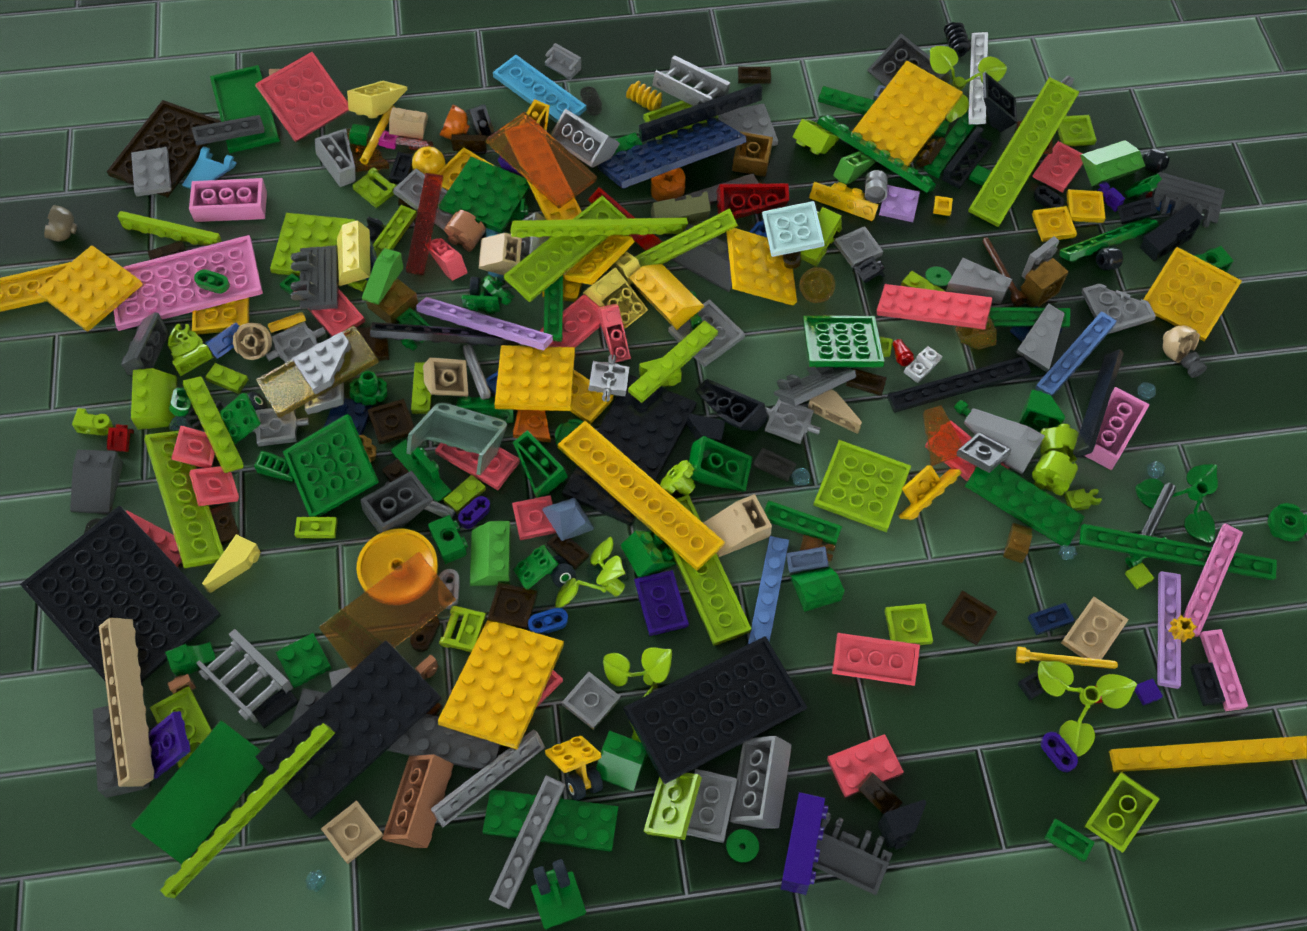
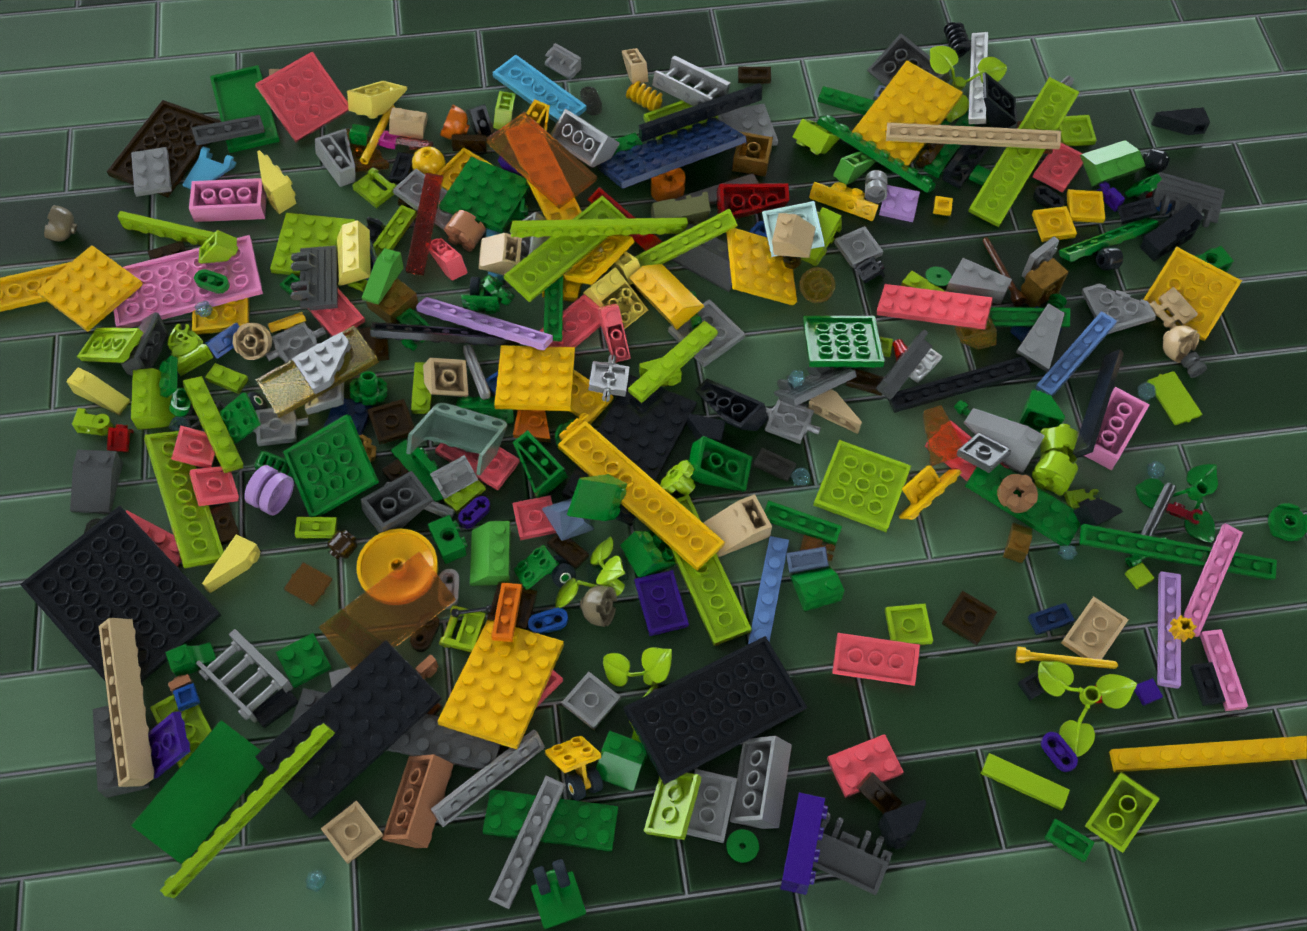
(97, 391): none -> light yellow slope
(110, 345): none -> lime plate
(168, 376): none -> green plate
(186, 697): none -> blue tile
(203, 309): none -> clear light blue plate
(218, 248): none -> lime slope
(269, 490): none -> lavender wheel
(276, 185): none -> light yellow slope
(308, 584): none -> clear orange piece
(342, 544): none -> dark brown head
(454, 476): none -> light grey hinge
(455, 612): none -> black hinge
(504, 109): none -> lime slope
(506, 612): none -> orange plate
(582, 417): none -> yellow axle
(597, 498): none -> green slope
(598, 605): none -> dark tan cylinder
(635, 65): none -> tan slope
(793, 236): none -> tan slope
(796, 378): none -> clear light blue plate
(904, 366): none -> dark grey fence
(973, 135): none -> tan plate
(1017, 482): none -> medium nougat plate
(1025, 781): none -> lime tile
(1057, 300): none -> green wheel
(1096, 512): none -> black slope
(1175, 398): none -> lime piece
(1177, 306): none -> tan plate
(1179, 511): none -> dark red plate
(1183, 121): none -> black slope

